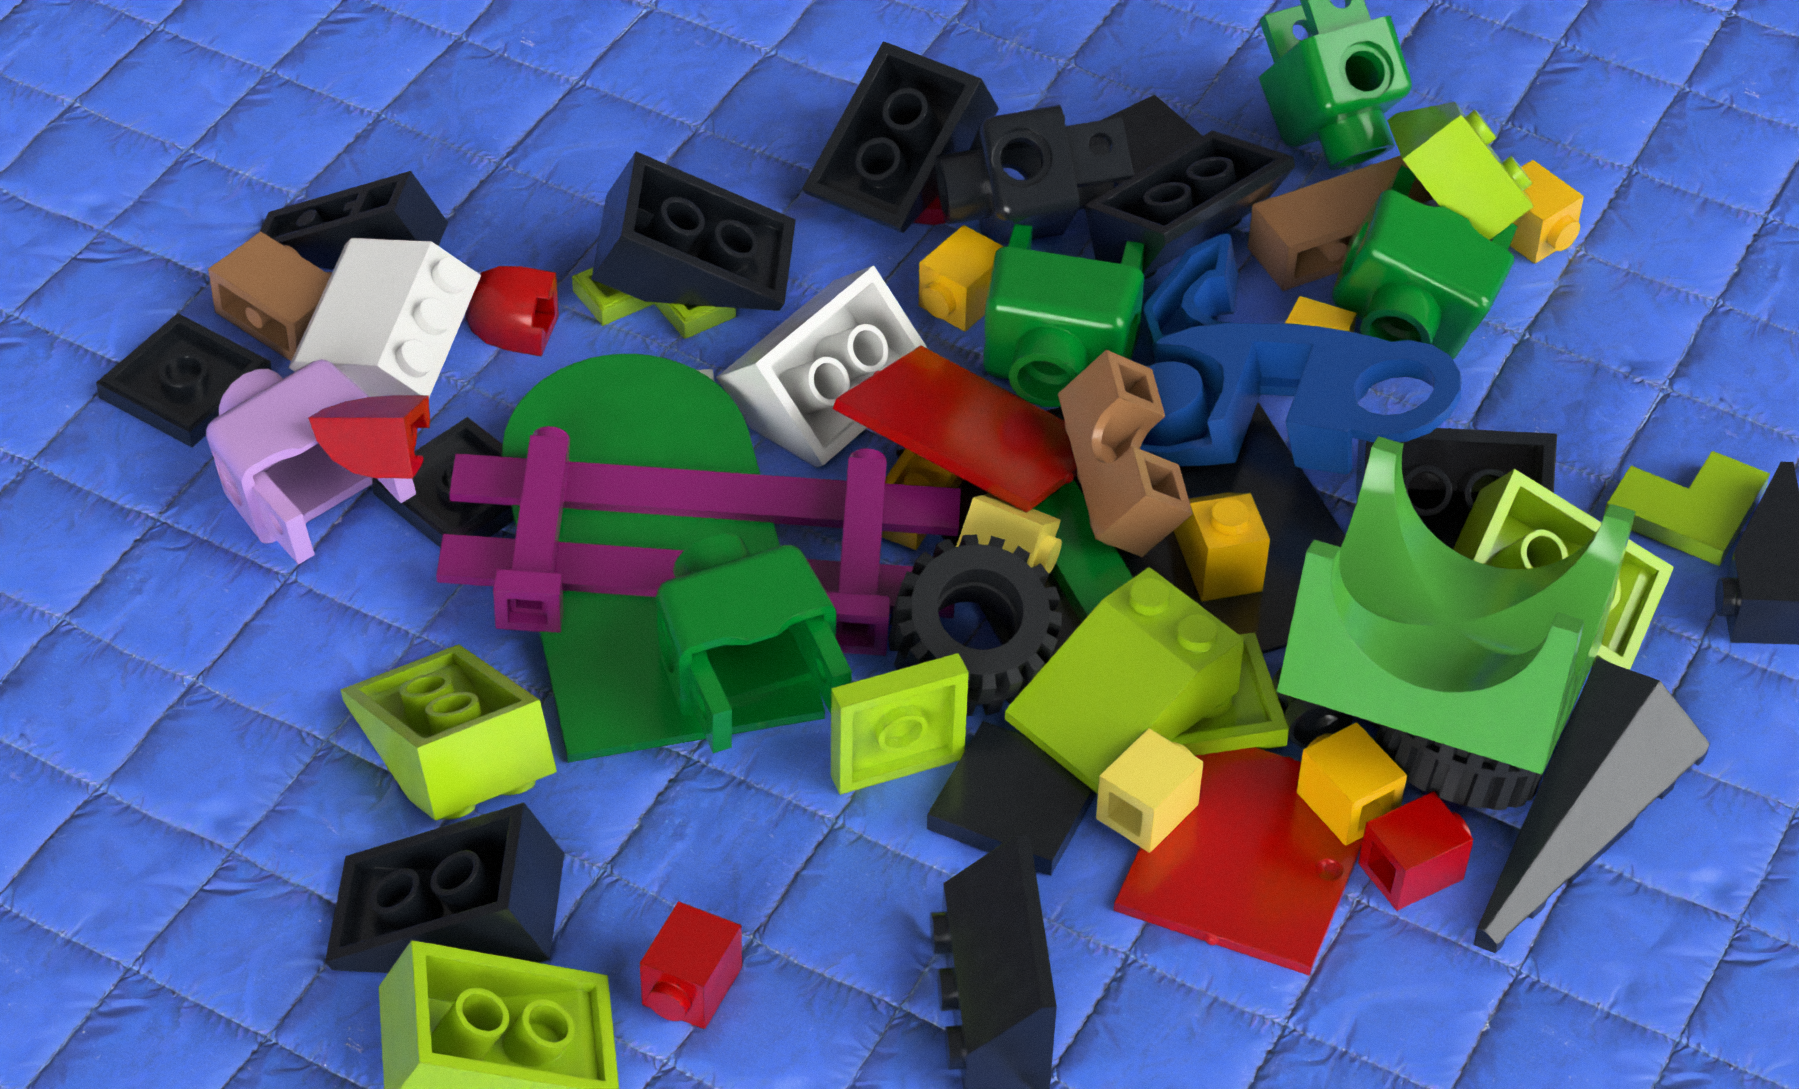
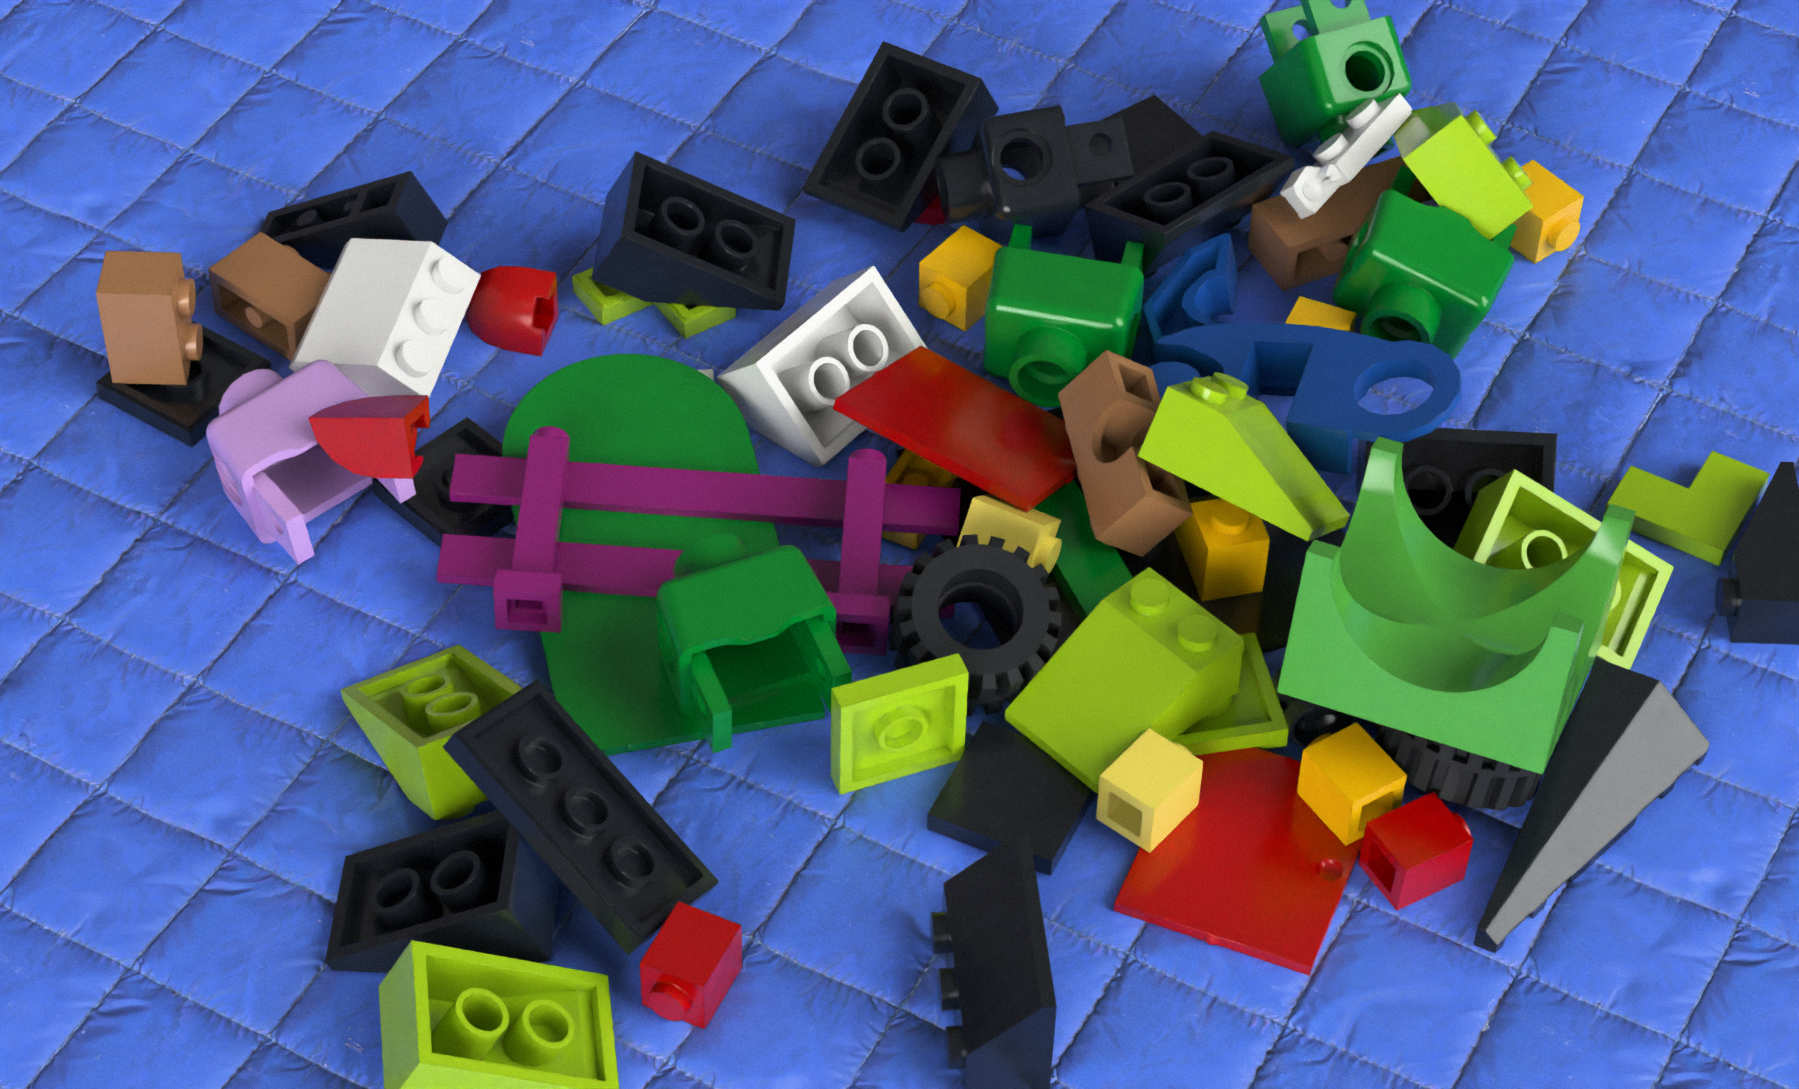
(147, 317): none -> medium nougat brick
(580, 814): none -> black tile
(1240, 453): none -> lime slope
(1345, 154): none -> white hinge

